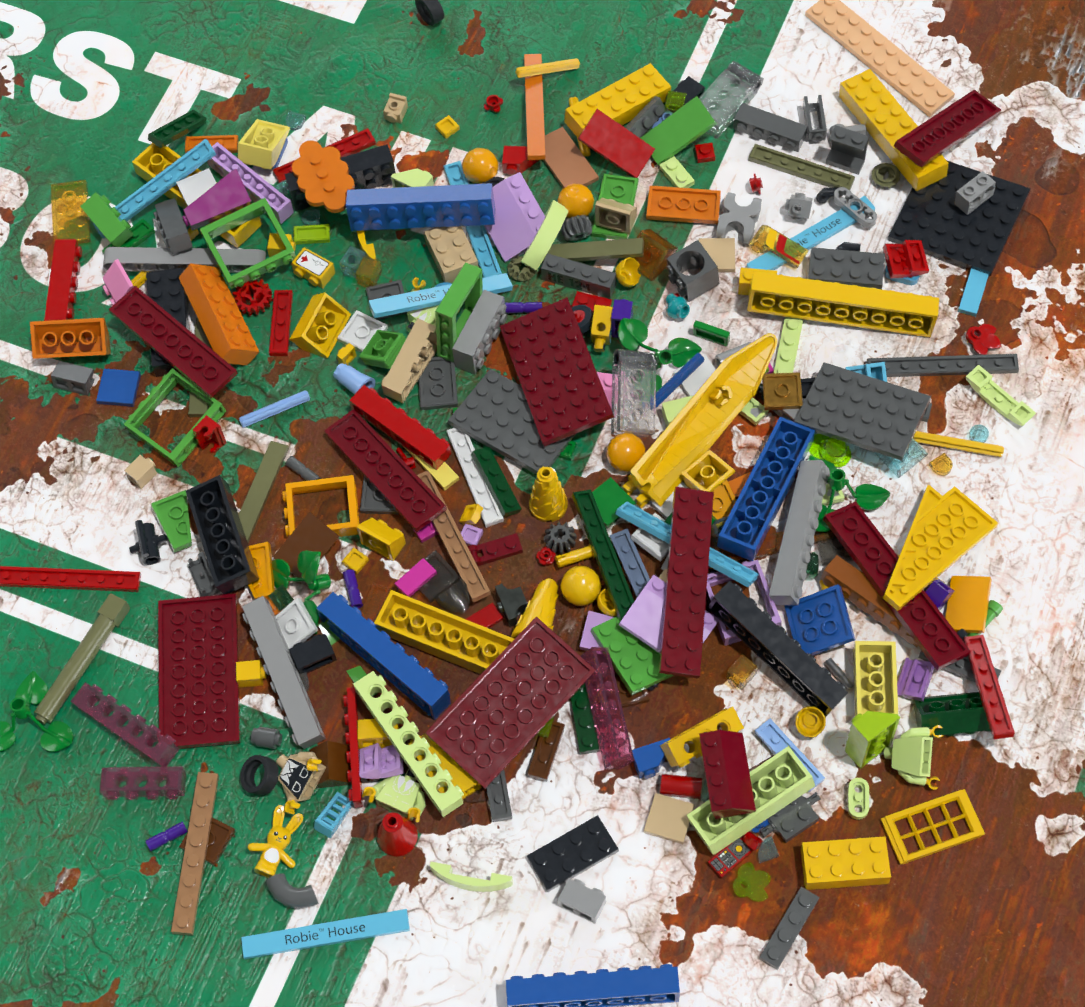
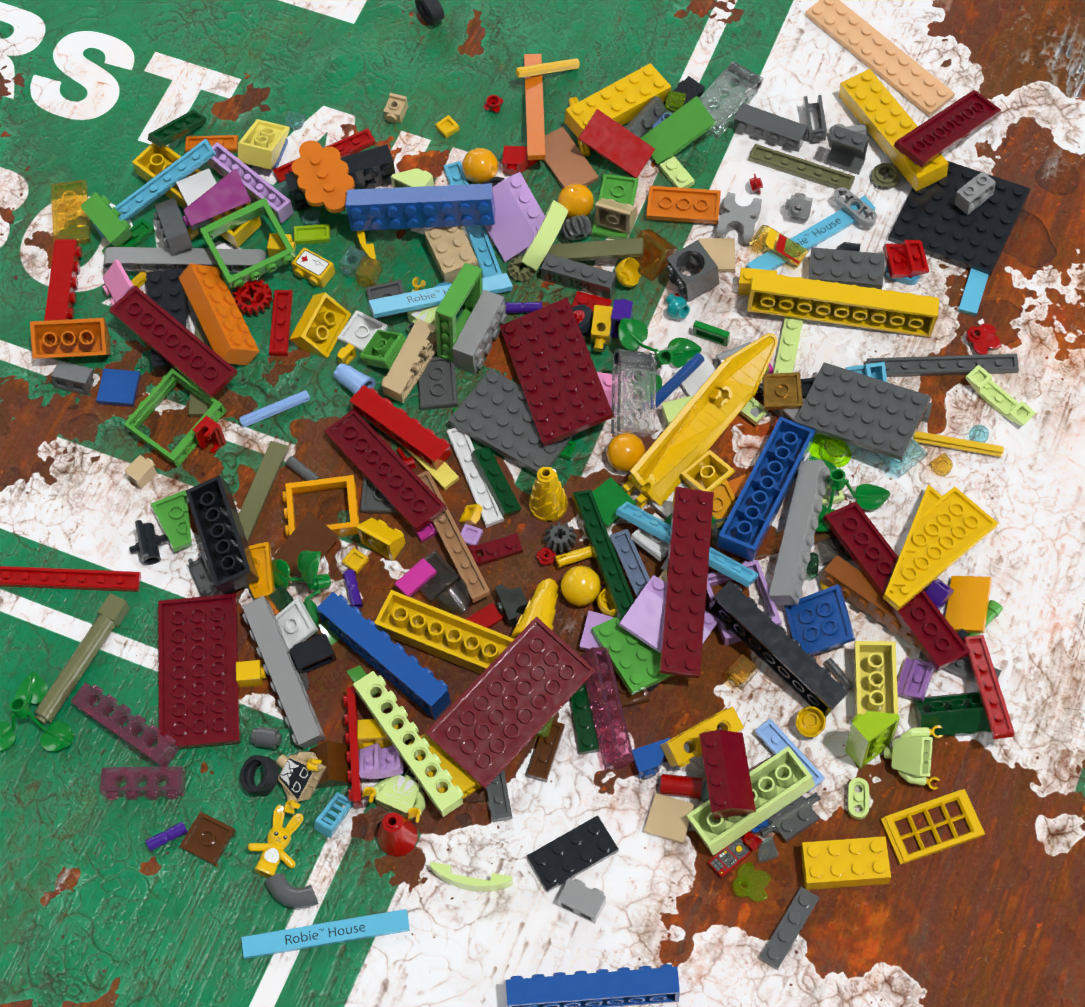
(195, 854): medium nougat plate -> none
(704, 152): red plate -> none
(825, 194): black arm -> none

